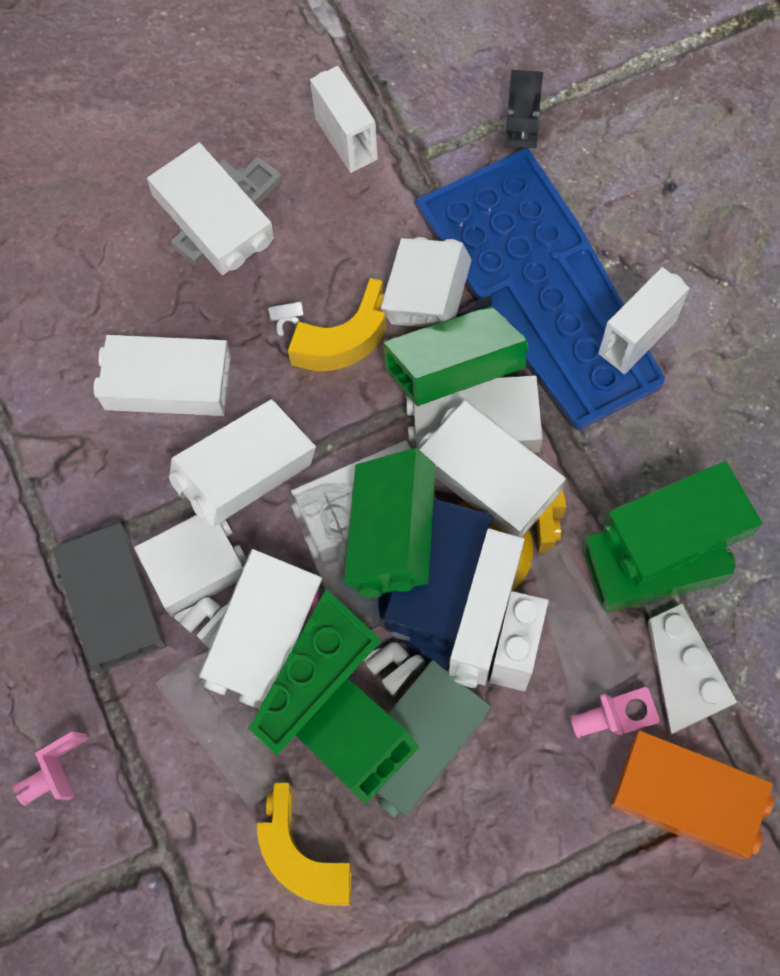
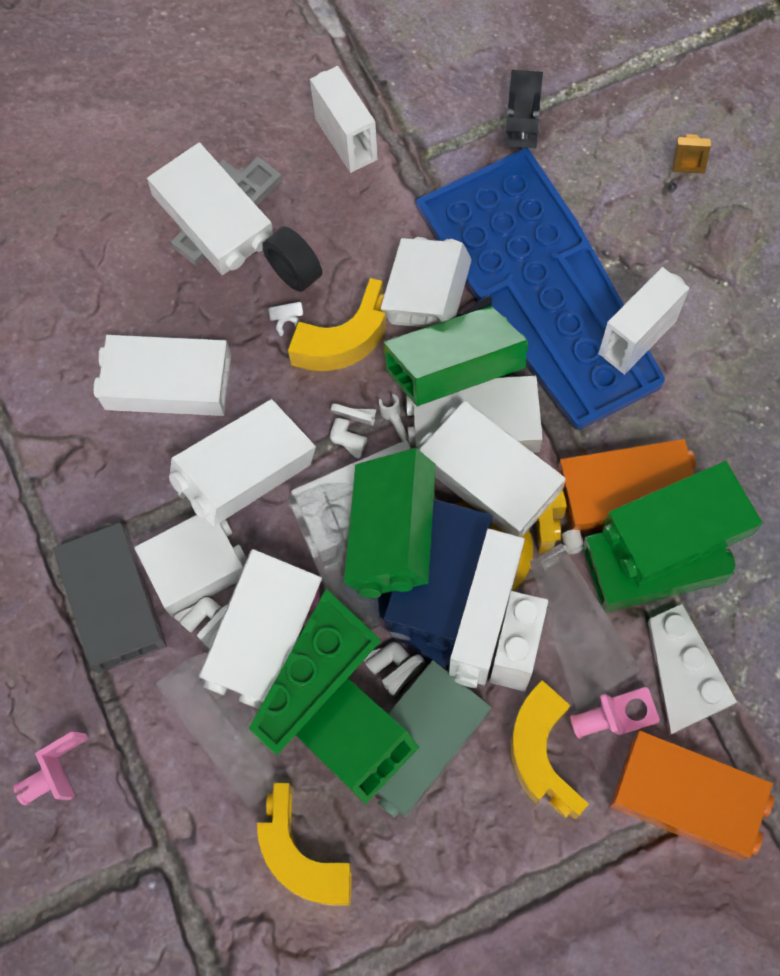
(292, 259): none -> black tyre
(339, 435): none -> white piece
(392, 413): none -> white hand
(529, 751): none -> yellow arch
(572, 541): none -> white hand
(618, 477): none -> orange brick
(691, 154): none -> pearl gold tile

